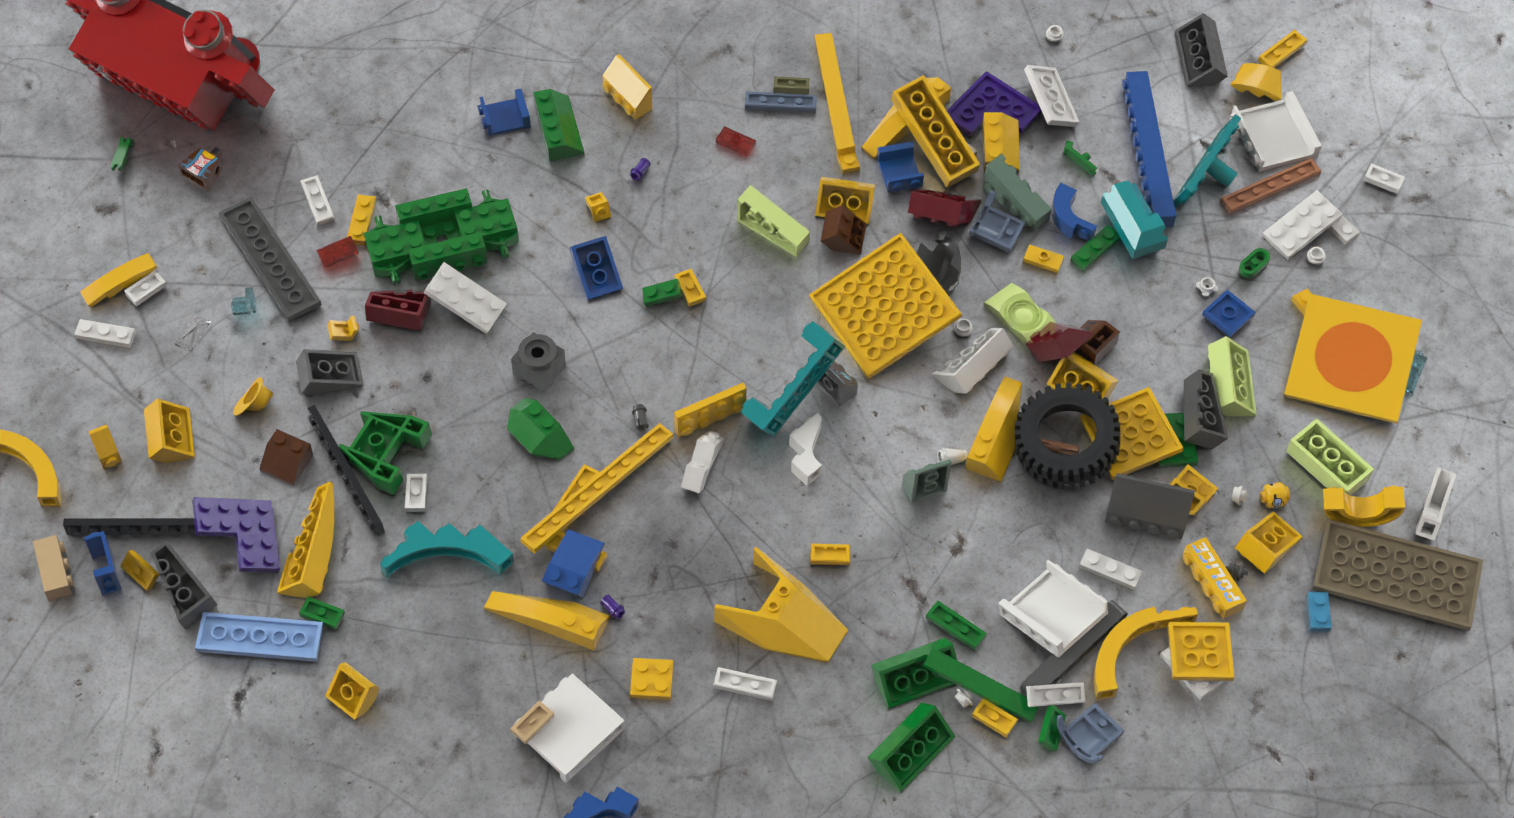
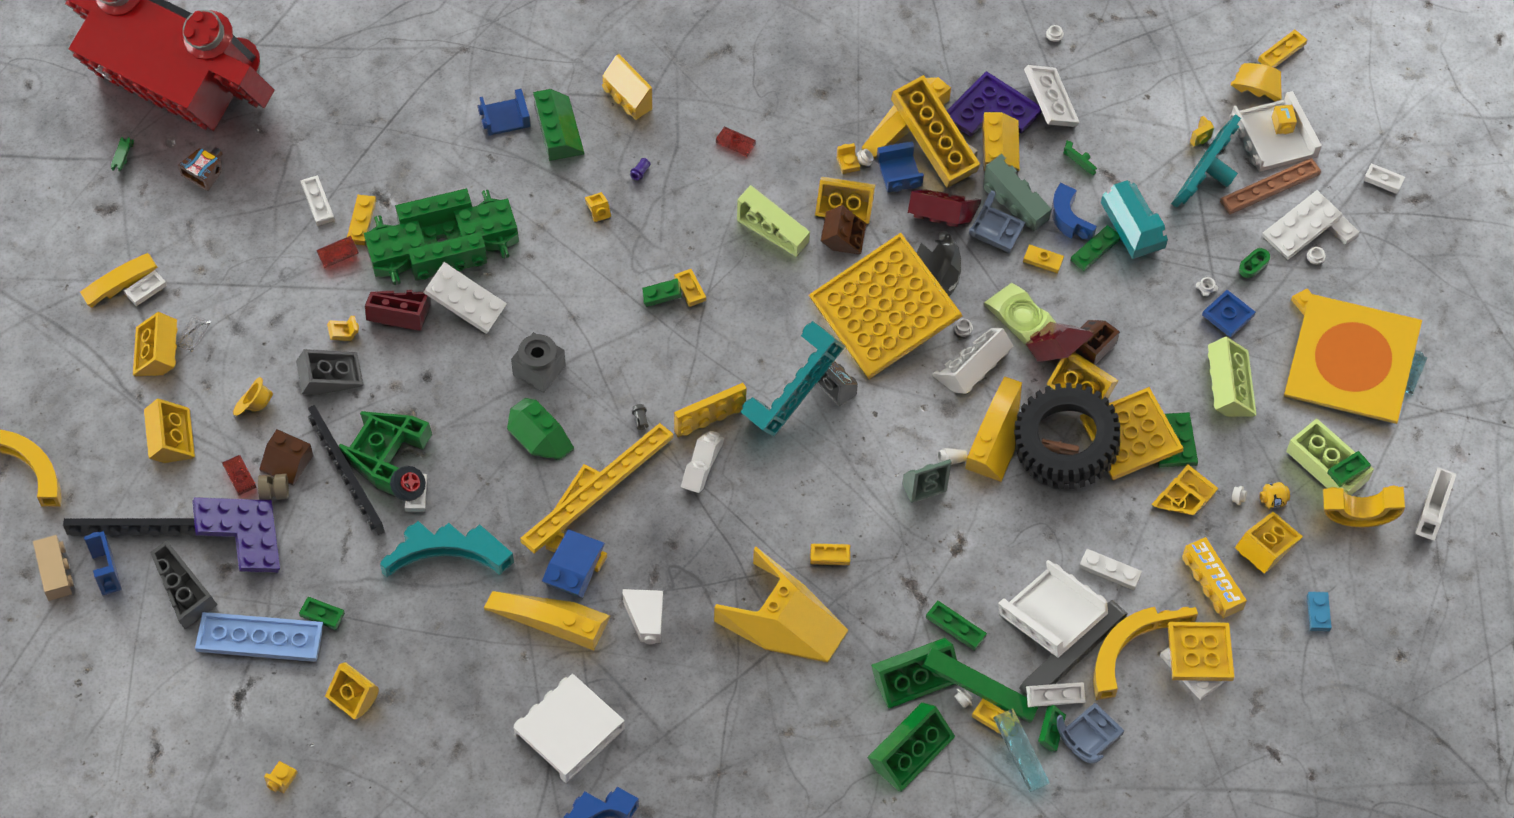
(105, 333): white plate -> none
(105, 446): yellow slope -> none
(139, 570): yellow plate -> none
(155, 346): none -> yellow slope
(239, 475): none -> clear red plate
(245, 304): clear light blue panel -> none
(270, 259): dark grey plate -> none
(273, 487): none -> dark tan wheel
(280, 777): none -> yellow bracket
(308, 564): yellow wedge -> none
(413, 478): none -> black wheel
(532, 722): tan plate -> none
(596, 267): blue slope -> none
(612, 606): dark purple pin -> none
(645, 612): none -> white slope
(651, 679): yellow plate -> none
(745, 684): white tile -> none
(780, 102): sand blue tile -> none
(791, 85): olive plate -> none
(803, 442): white arch -> none
(833, 89): yellow tile -> none
(865, 157): none -> white plate
(1021, 750): none -> clear light blue plate
(1149, 146): blue brick -> none
(1149, 506): dark grey slope -> none
(1201, 52): dark grey slope -> none
(1202, 411): dark grey wedge -> none
(1203, 133): none -> yellow bracket
(1236, 570): dark grey wheel -> none
(1284, 119): none -> yellow brick
(1349, 468): none -> green plate
(1398, 574): dark tan plate -> none

